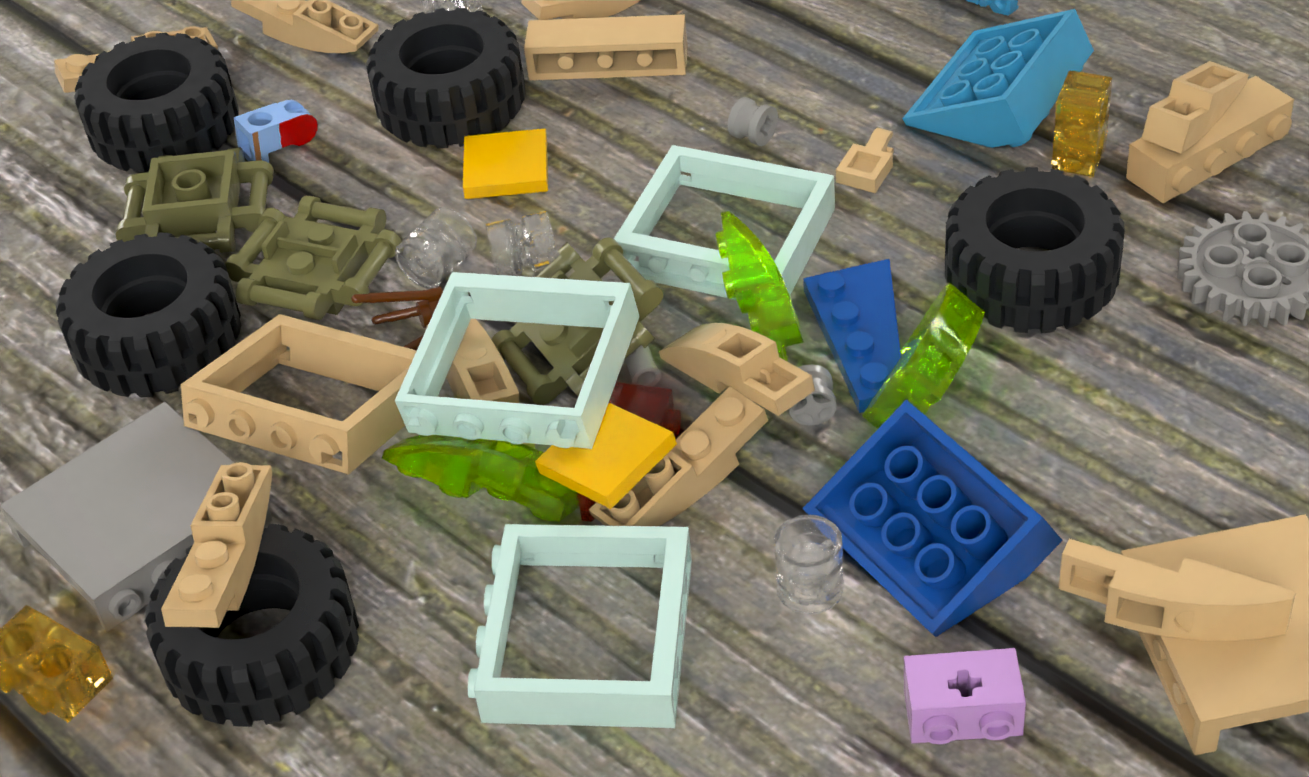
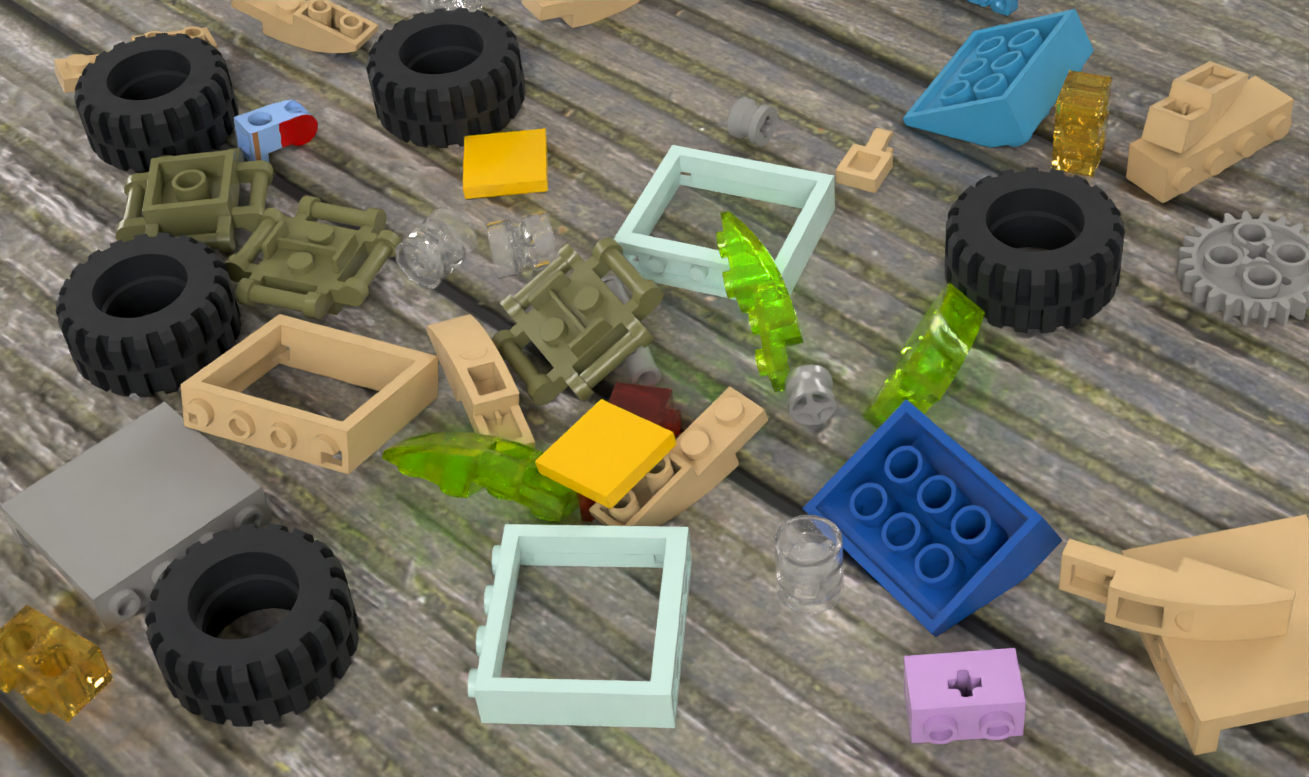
(224, 548): tan slope -> none
(423, 309): reddish brown plant -> none
(525, 301): light aqua window -> none
(606, 47): tan brick -> none
(742, 359): tan slope -> none
(859, 324): blue wing -> none

